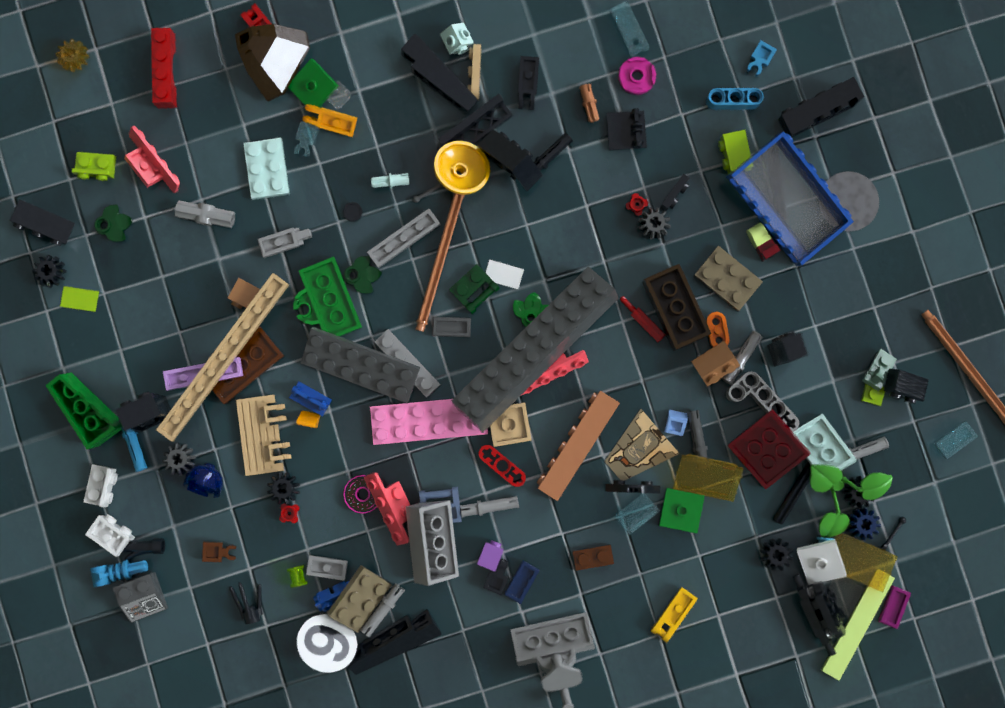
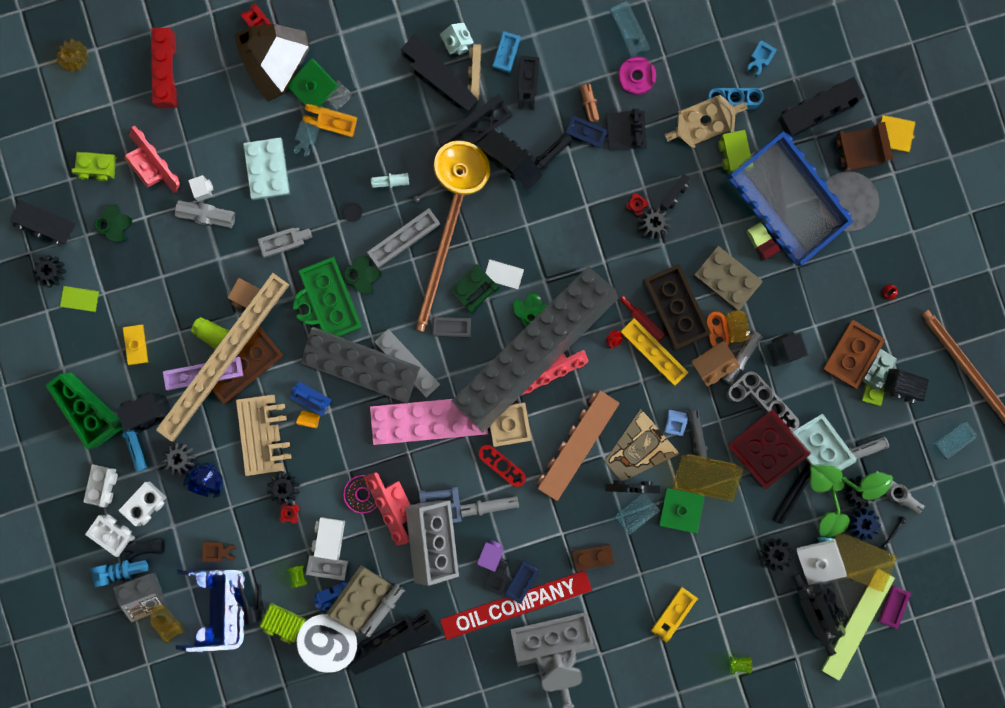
(135, 345): none -> yellow plate
(140, 500): none -> white brick
(168, 626): none -> clear yellow piece
(201, 188): none -> white plate
(209, 332): none -> lime plant
(225, 610): none -> clear blue windscreen
(282, 623): none -> lime brick
(328, 538): none -> white brick
(506, 52): none -> dark azure plate
(508, 608): none -> red sticker
(586, 131): none -> dark blue plate
(614, 339): none -> red plate
(654, 352): none -> yellow plate
(694, 131): none -> tan plate
(738, 326): none -> clear yellow gear
(740, 664): none -> clear neon green bush
(853, 354): none -> dark orange plate
(864, 147): none -> reddish brown panel
(887, 288): none -> red hinge
(899, 133): none -> yellow piece
(905, 498): none -> light grey pin

